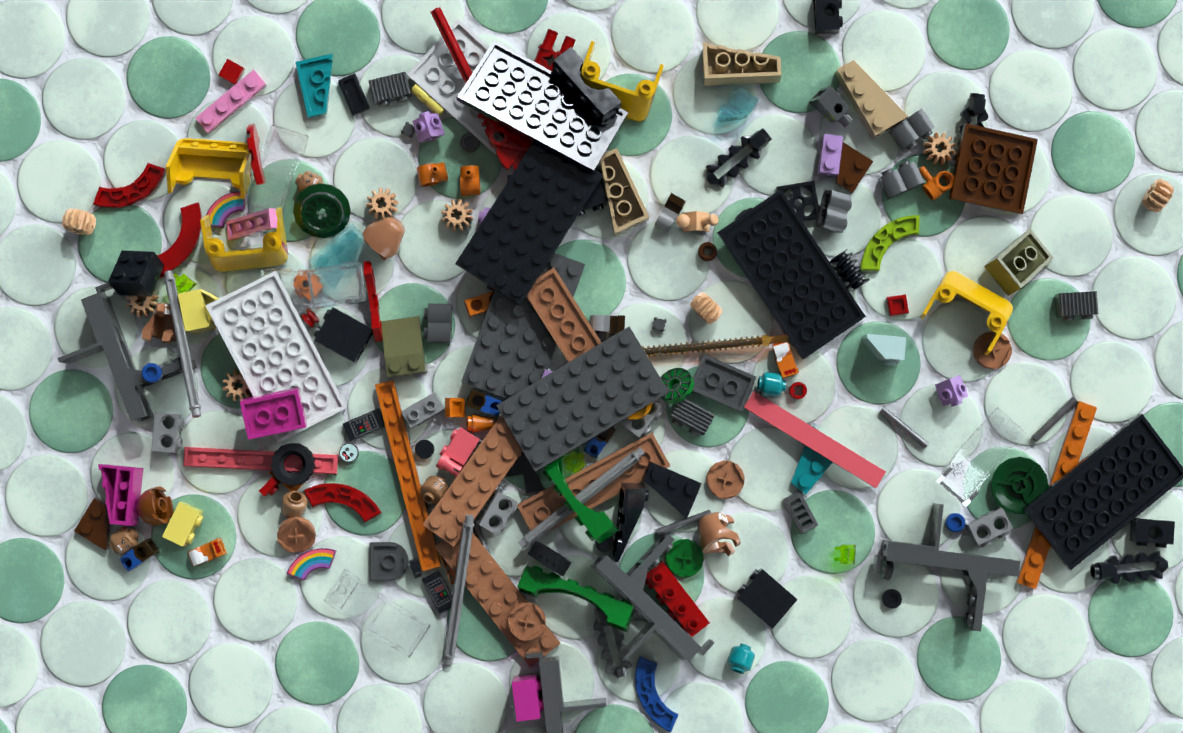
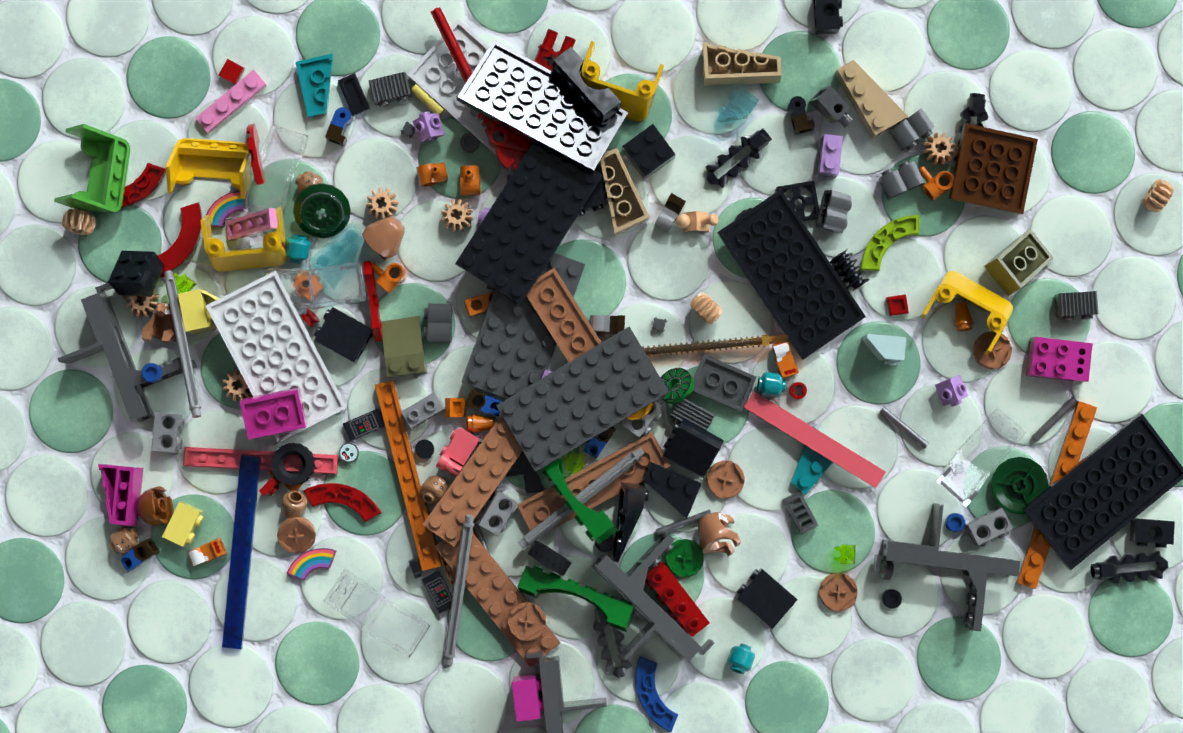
(95, 524): reddish brown wing -> none
(107, 171): none -> bright green windscreen
(241, 552): none -> clear blue plate
(297, 248): none -> teal head
(338, 125): none -> leg
(385, 279): none -> orange piece
(387, 561): dark grey tile -> none
(648, 151): none -> black brick
(692, 447): none -> black brick
(707, 245): reddish brown plate -> none
(798, 116): none -> leg
(838, 592): none -> nougat tile
(852, 168): reddish brown wing -> none
(962, 317): none -> orange cone
(1059, 359): none -> dark pink piece

